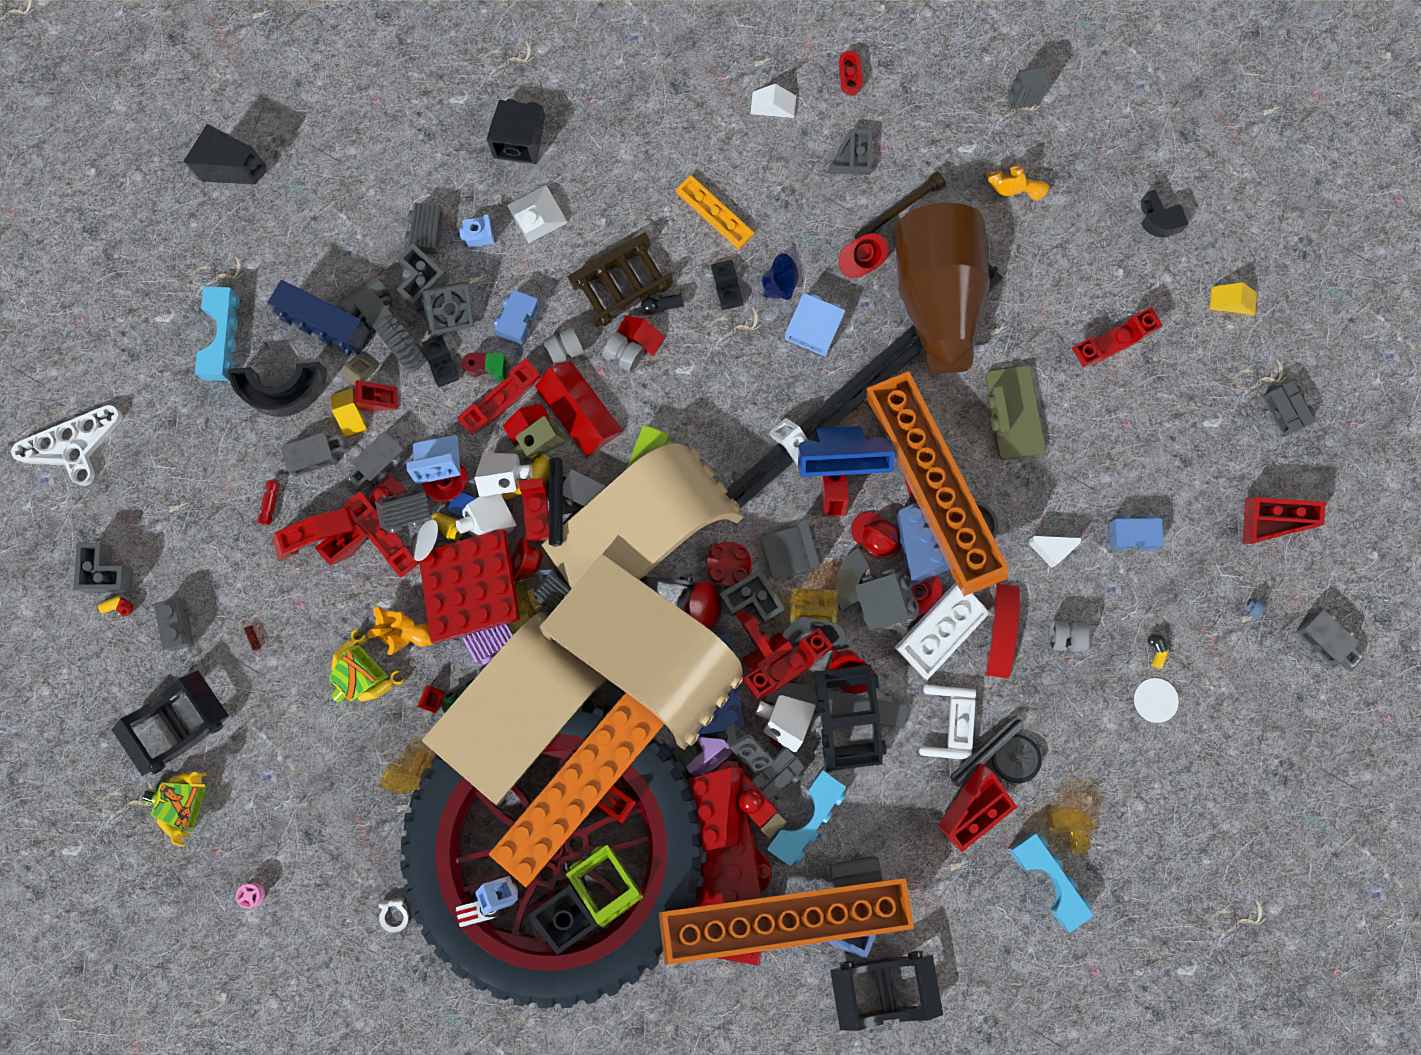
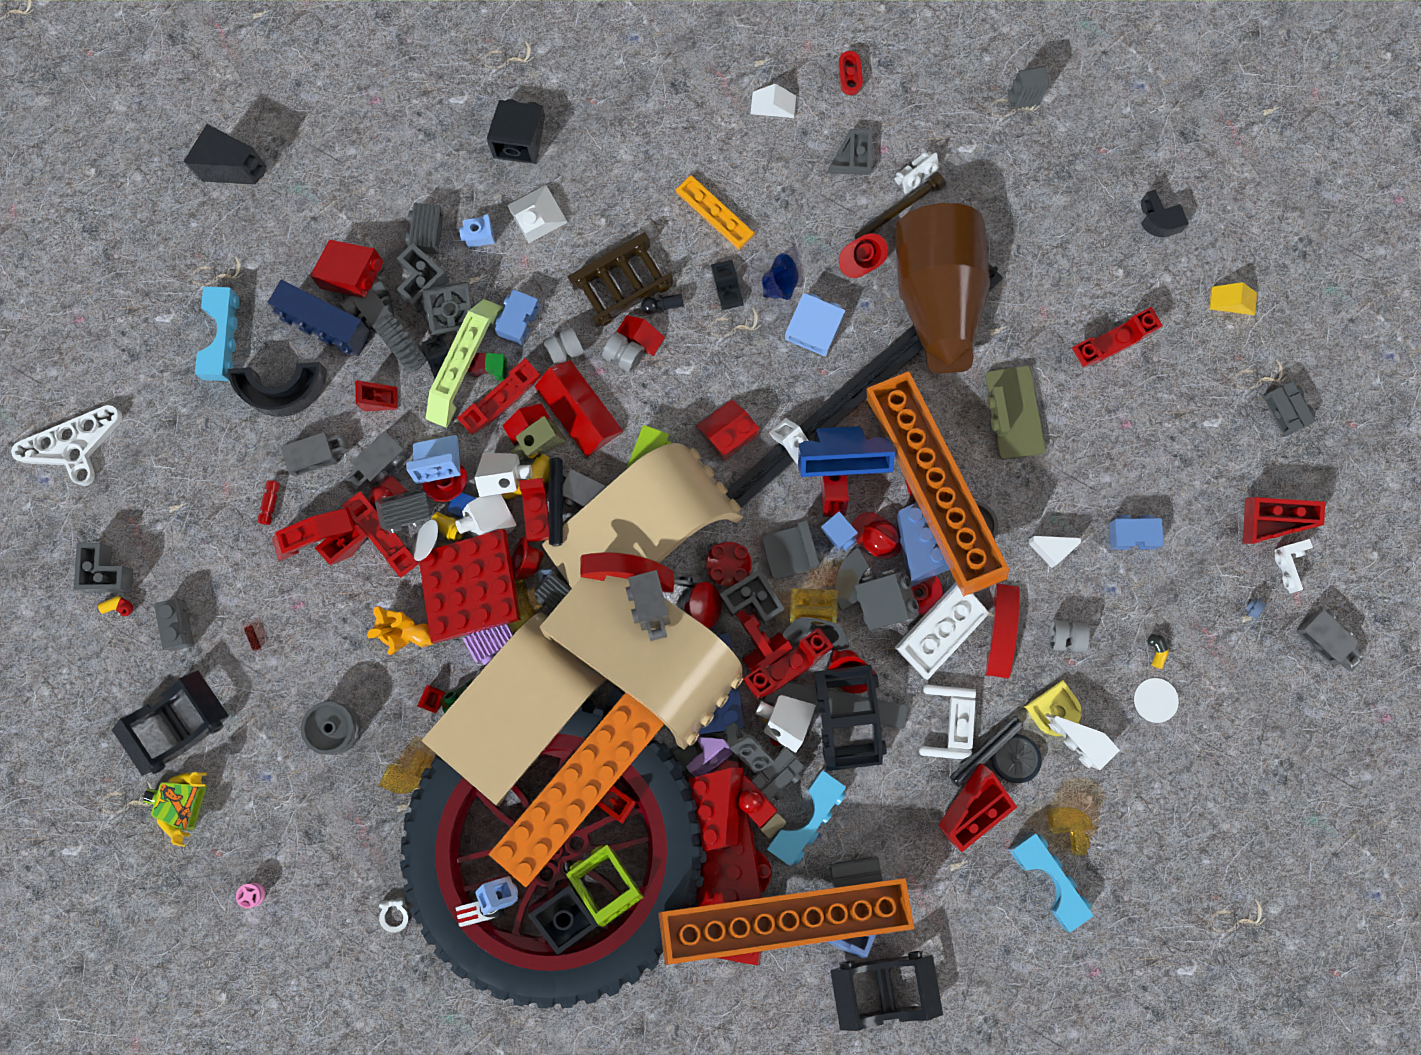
(316, 728): none -> dark grey wheel
(347, 268): none -> red brick
(347, 412): yellow slope -> none
(357, 673): torso -> none
(358, 369): dark tan slope -> none
(455, 366): none -> yellowish green slope
(623, 565): none -> red slope
(649, 604): none -> flat silver brick
(728, 429): none -> red slope
(839, 532): none -> medium blue brick
(924, 166): none -> white hinge
(1016, 183): light orange animal -> none
(1055, 701): none -> light yellow tile
(1092, 745): none -> white slope
(1284, 559): none -> white bracket

